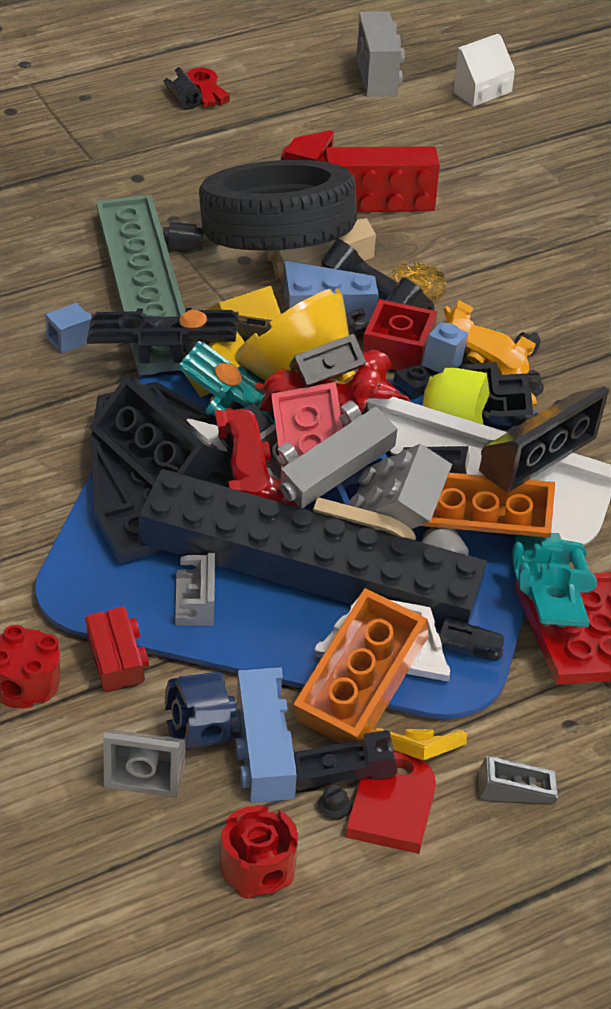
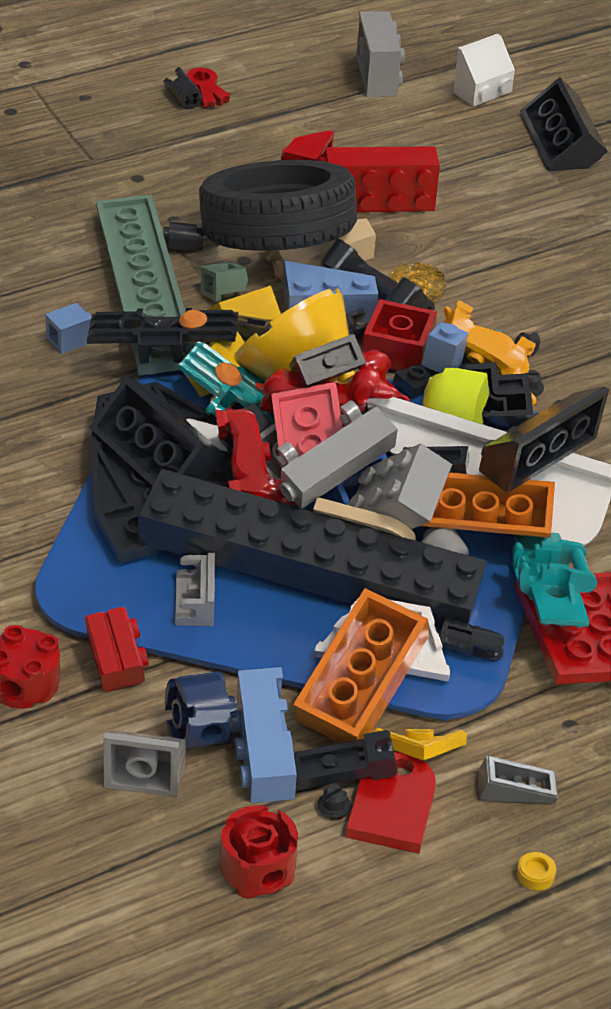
(222, 280): none -> sand green brick
(536, 871): none -> yellow tile
(563, 128): none -> black slope

